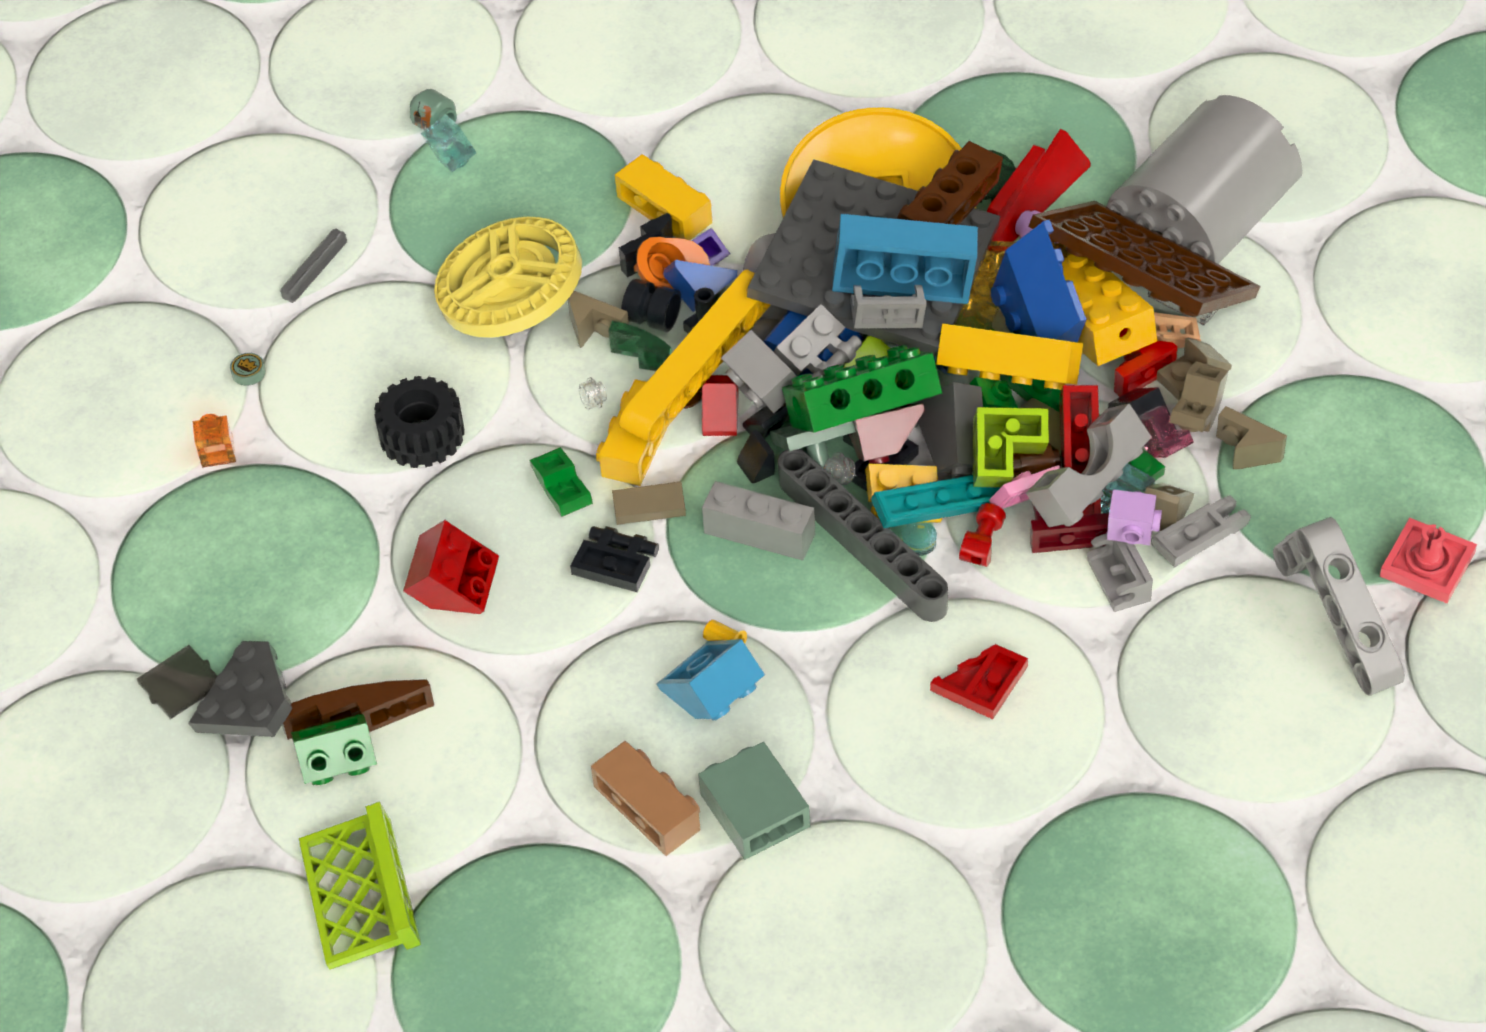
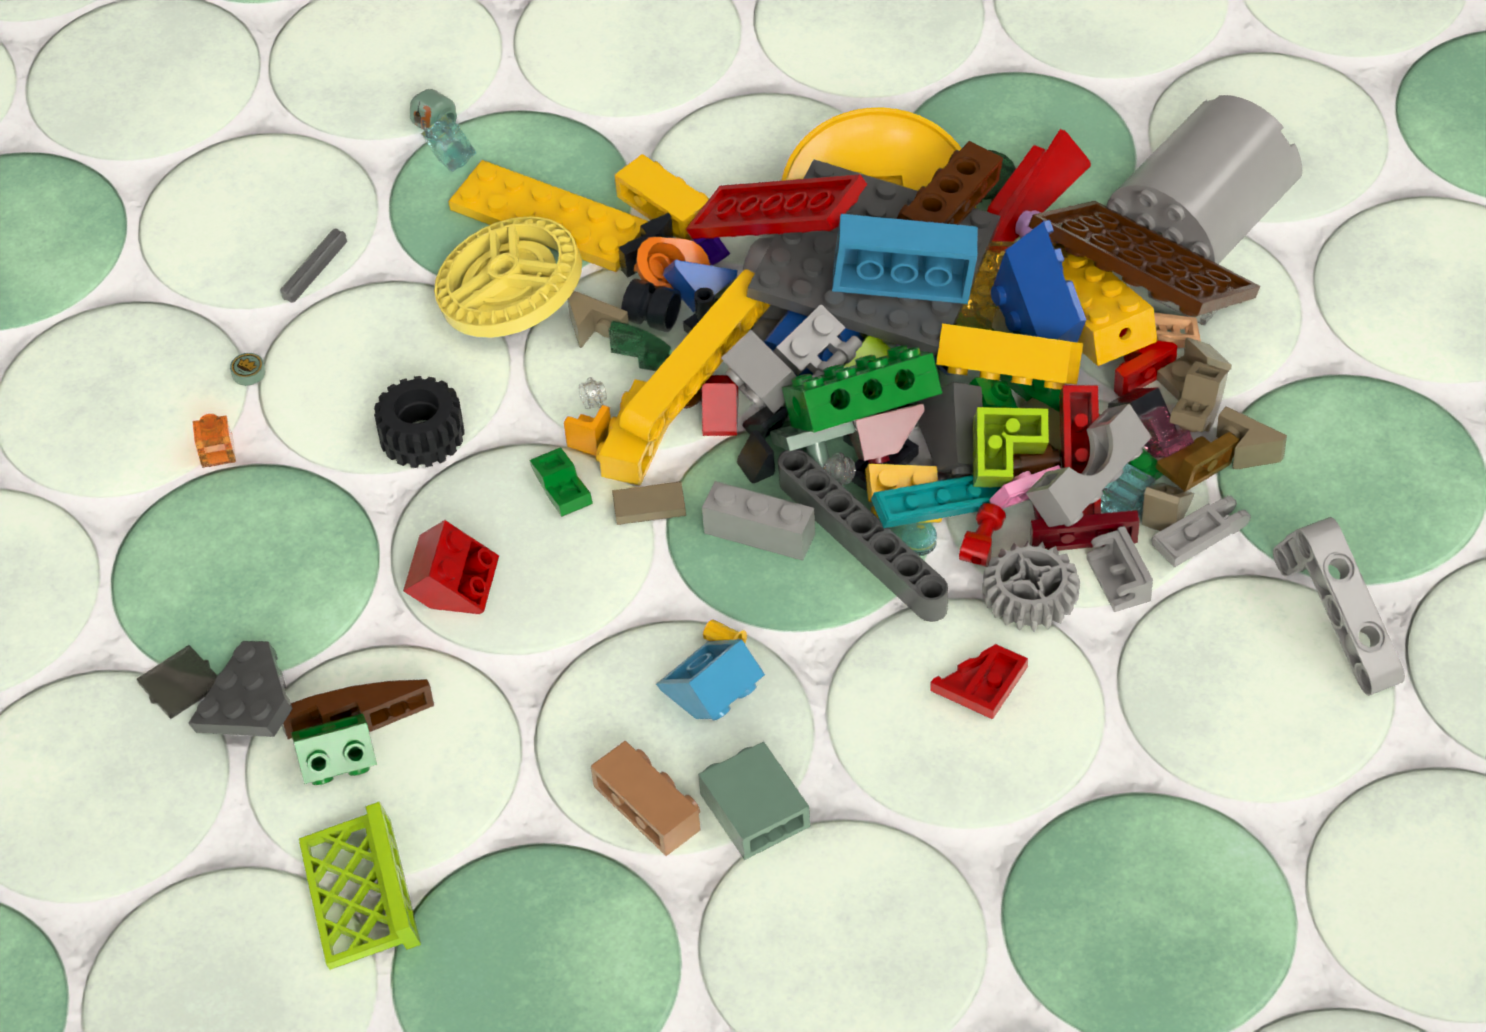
(501, 194): none -> yellow plate
(587, 432): none -> light orange panel
(612, 565): black plate -> none
(777, 207): none -> red plate
(888, 310): light grey hinge -> none
(1028, 593): none -> light grey gear
(1133, 517): lavender brick -> none
(1198, 460): none -> pearl gold panel
(1428, 560): coral plate -> none

